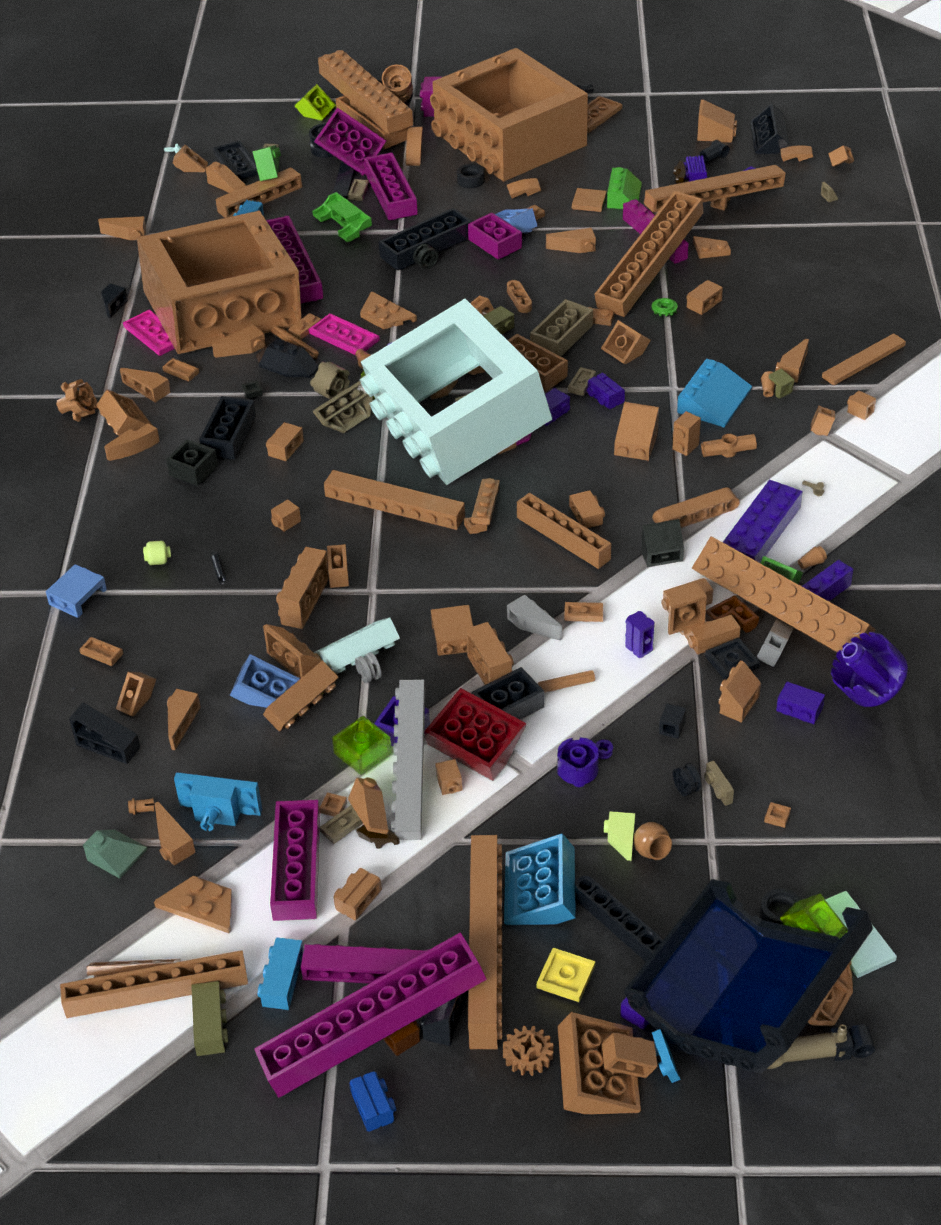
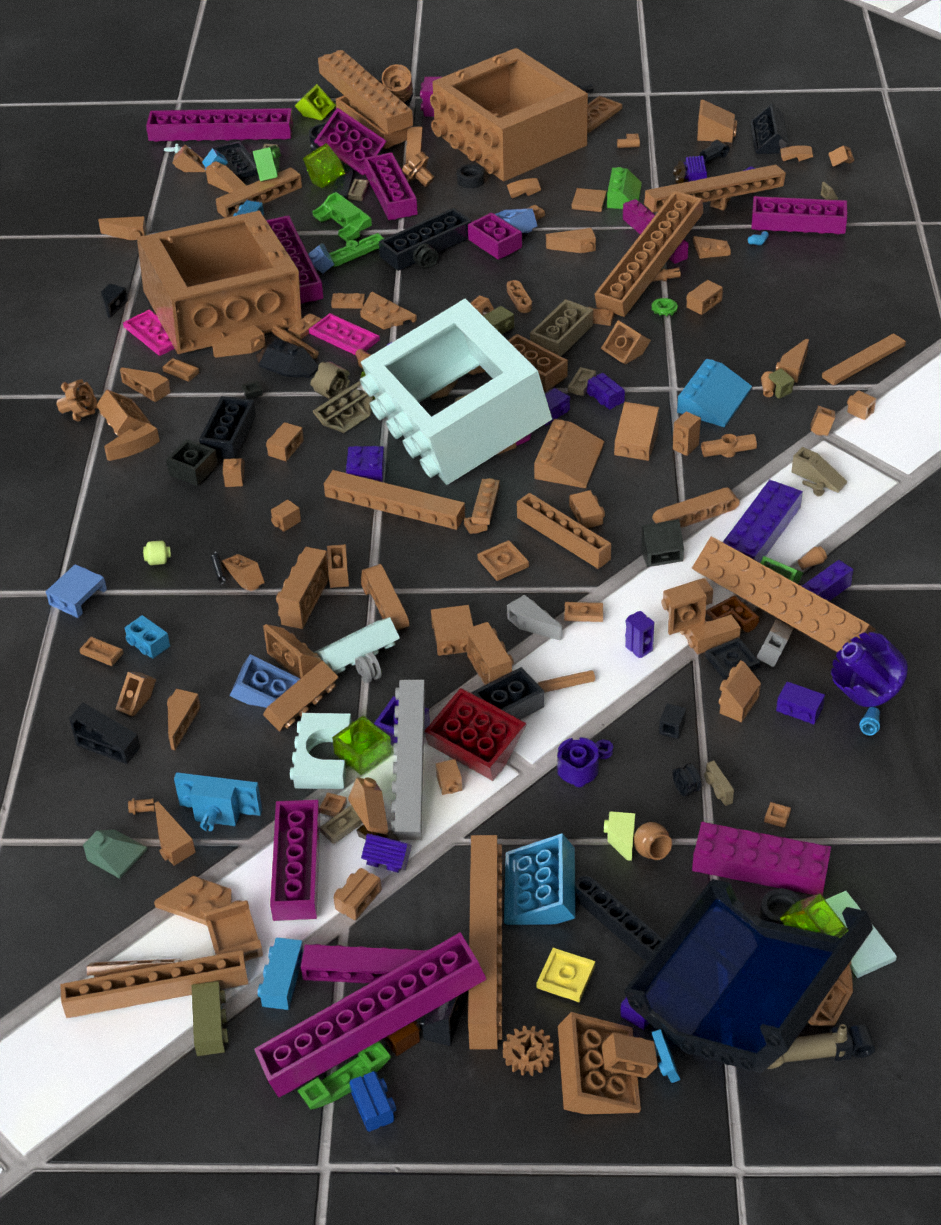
(147, 637): none -> dark azure brick
(214, 156): none -> dark azure brick
(220, 124): none -> magenta brick
(233, 472): none -> medium nougat slope
(233, 930): none -> medium nougat panel
(244, 571): none -> medium nougat slope
(314, 772): none -> light aqua arch
(321, 259): none -> medium blue slope
(323, 166): none -> clear neon green slope
(336, 1085): none -> bright green slope
(353, 300): none -> medium nougat plate
(355, 250): none -> bright green hinge
(366, 462): none -> dark purple brick
(376, 582): none -> medium nougat beam
(386, 852): none -> dark purple brick
(417, 169): none -> medium nougat piece
(503, 560): none -> medium nougat plate
(567, 455): none -> medium nougat slope
(631, 140): none -> medium nougat piece
(667, 274): none -> medium nougat pin
(758, 239): none -> dark azure arm
(761, 858): none -> magenta brick
(799, 215): none -> magenta brick
(816, 469): none -> dark tan slope
(871, 721): none -> dark azure cone

